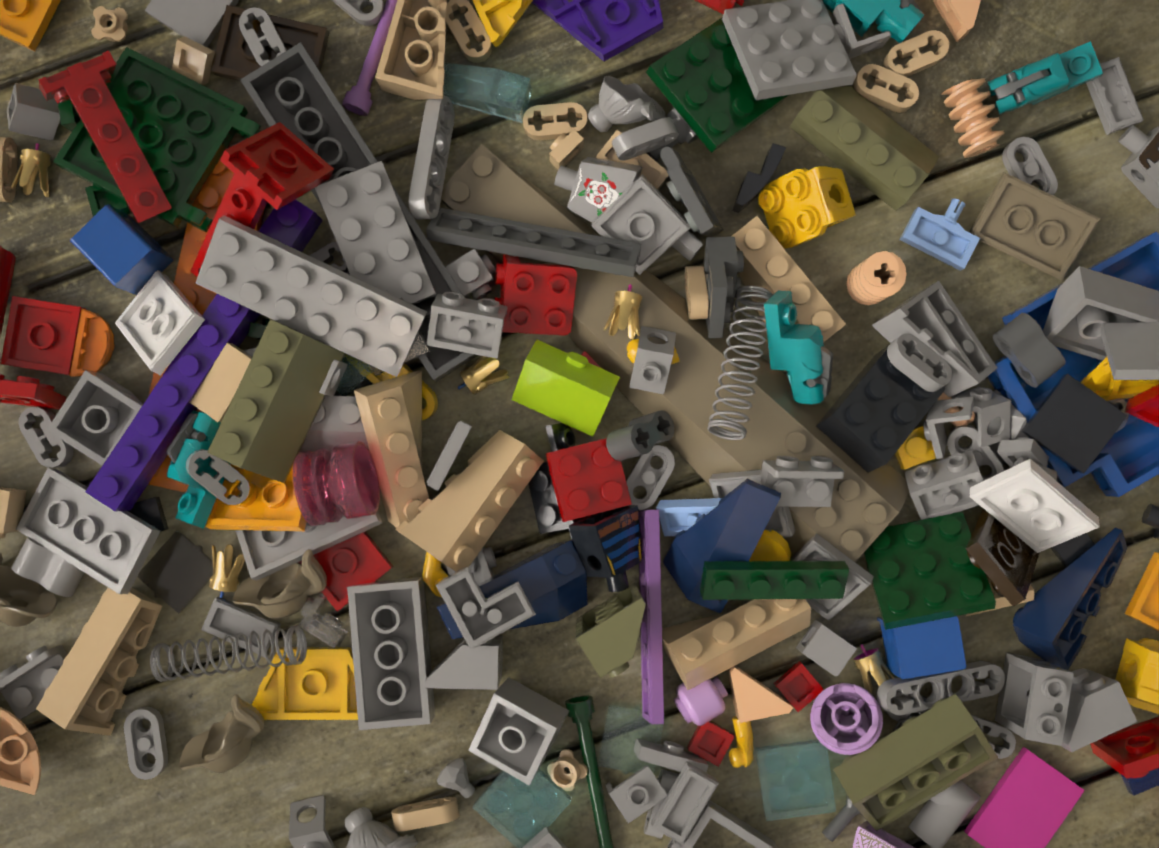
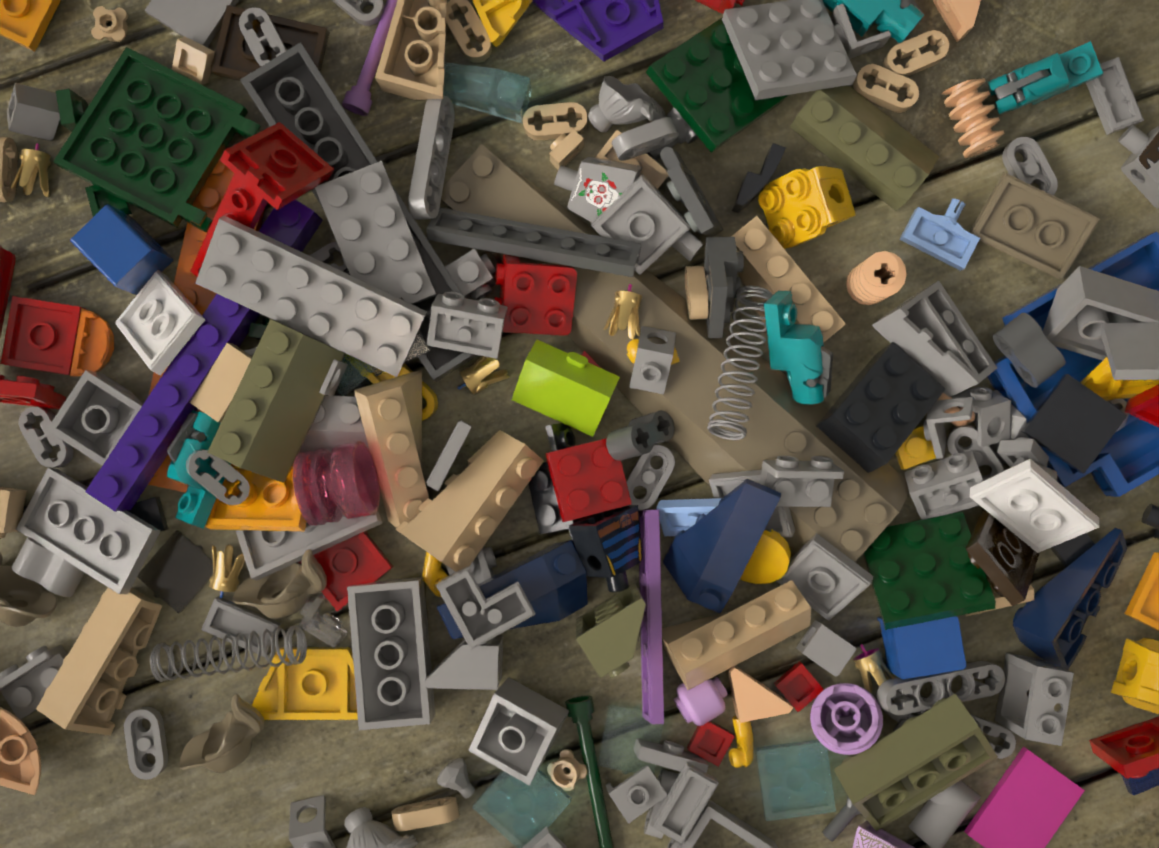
(88, 92): red bracket -> none
(773, 580): dark green plate -> none
(919, 363): light grey beam -> none
(1094, 709): light grey slope -> none

